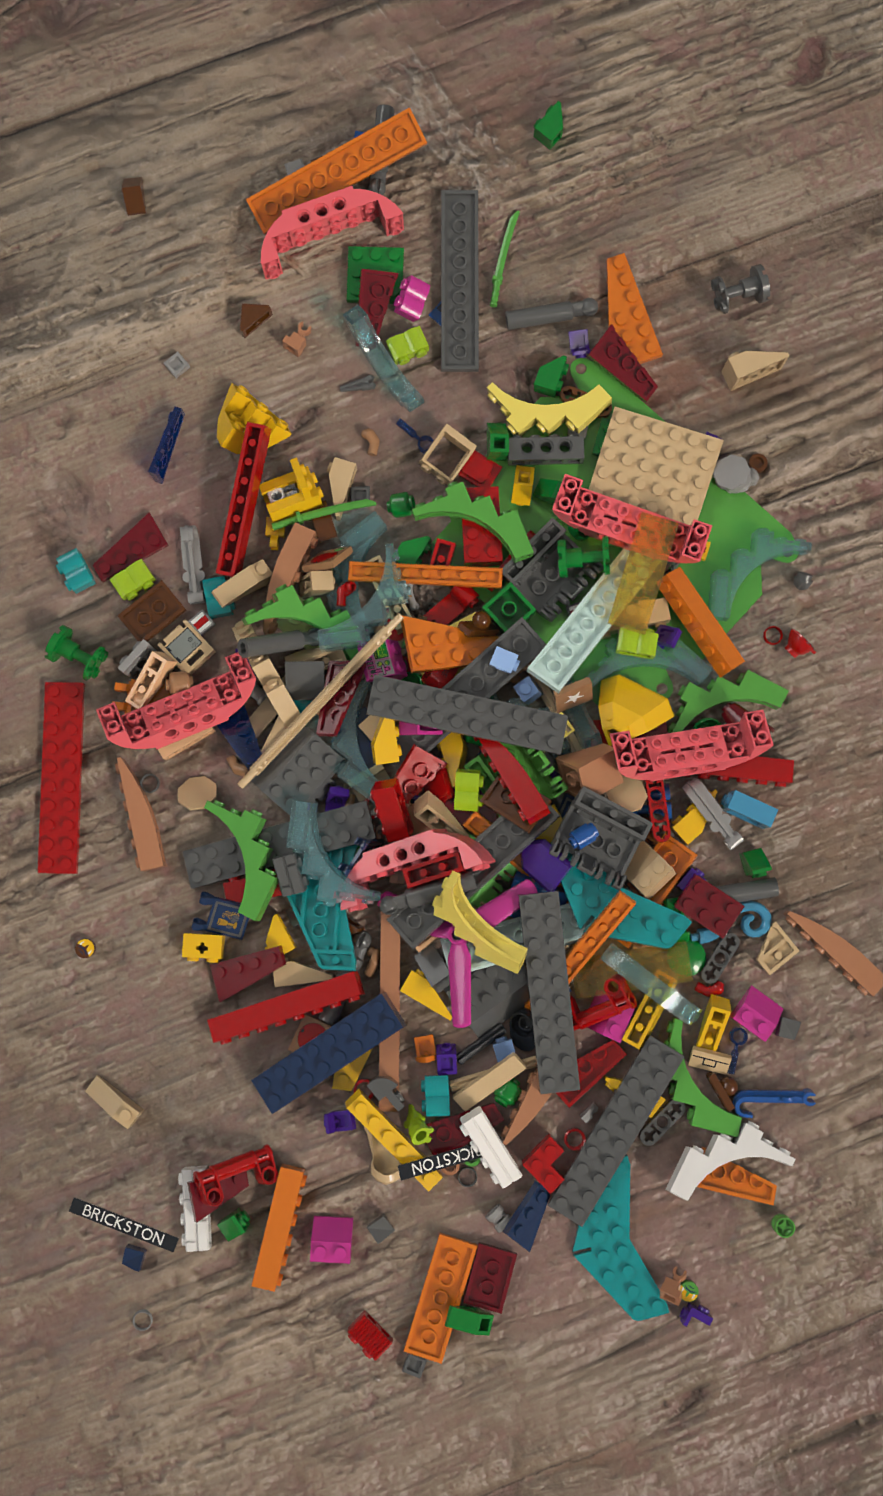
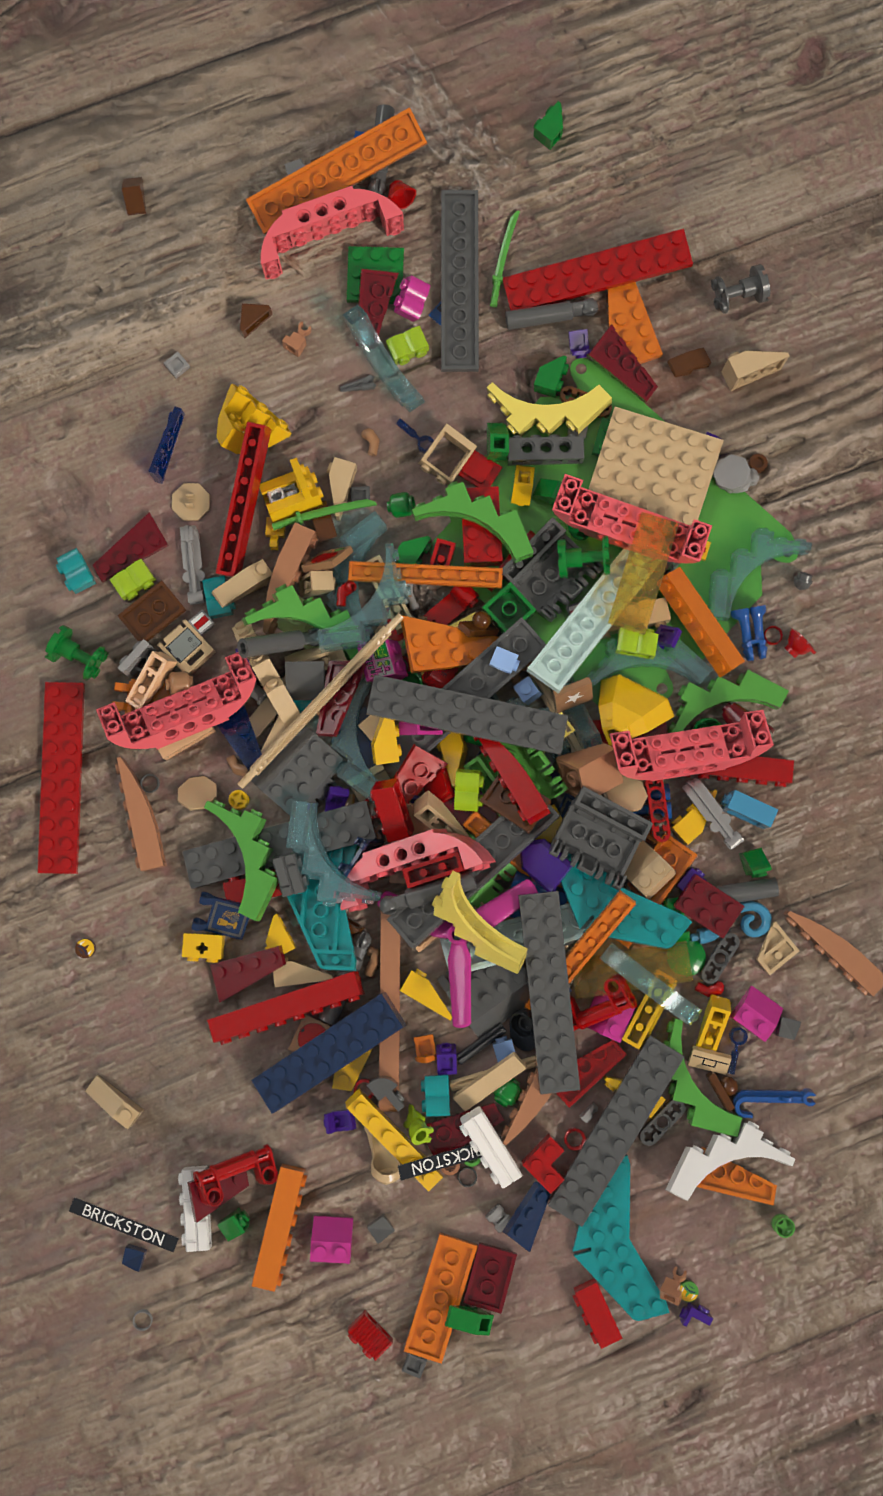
(191, 502): none -> tan piece
(240, 797): none -> yellow wheel
(401, 194): none -> red piece
(434, 967): dark grey brick -> none
(583, 836): blue brick -> none
(596, 1313): none -> red brick
(598, 271): none -> red plate
(689, 361): none -> reddish brown slope
(742, 616): none -> blue piece

